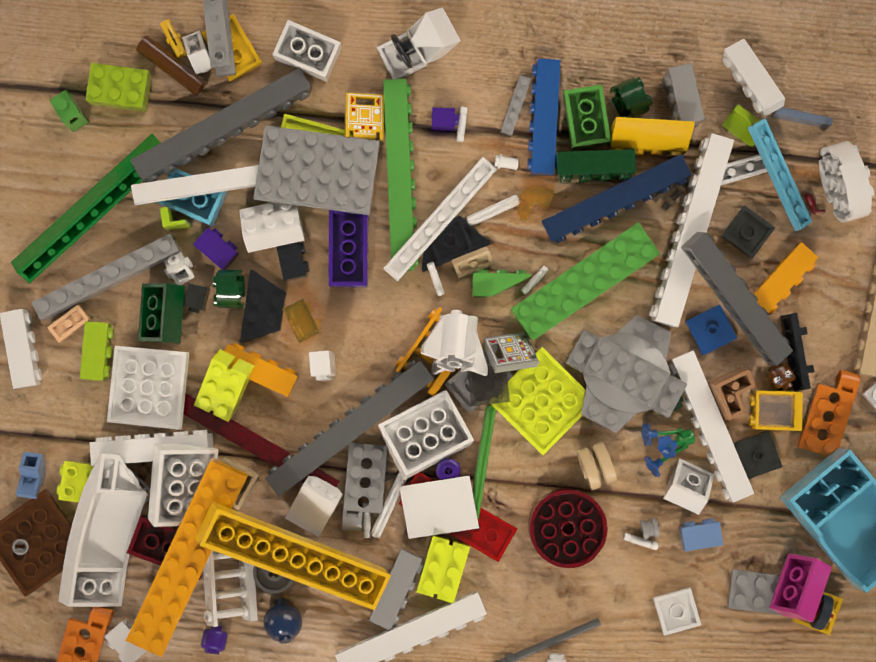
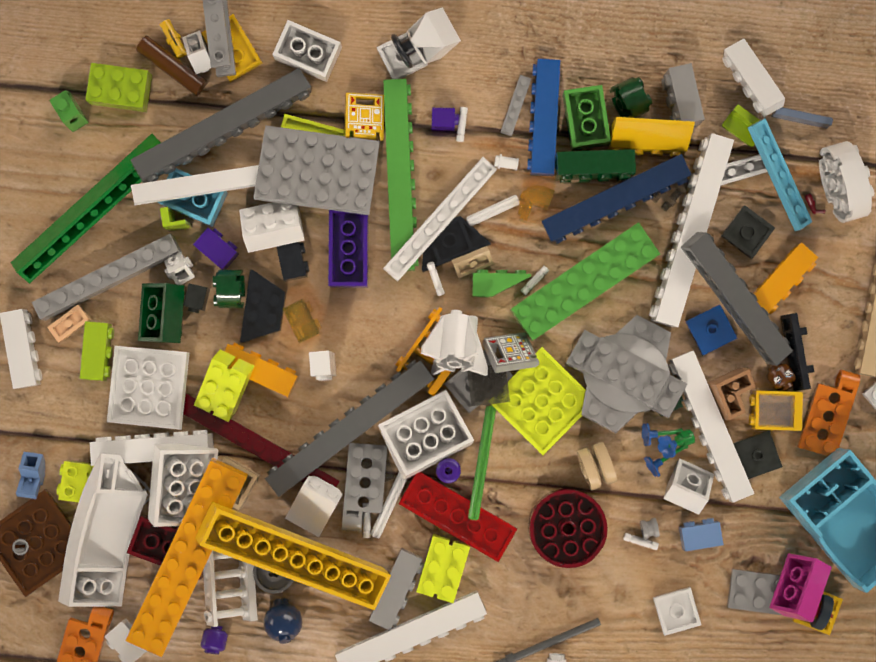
(439, 507): white sticker -> none

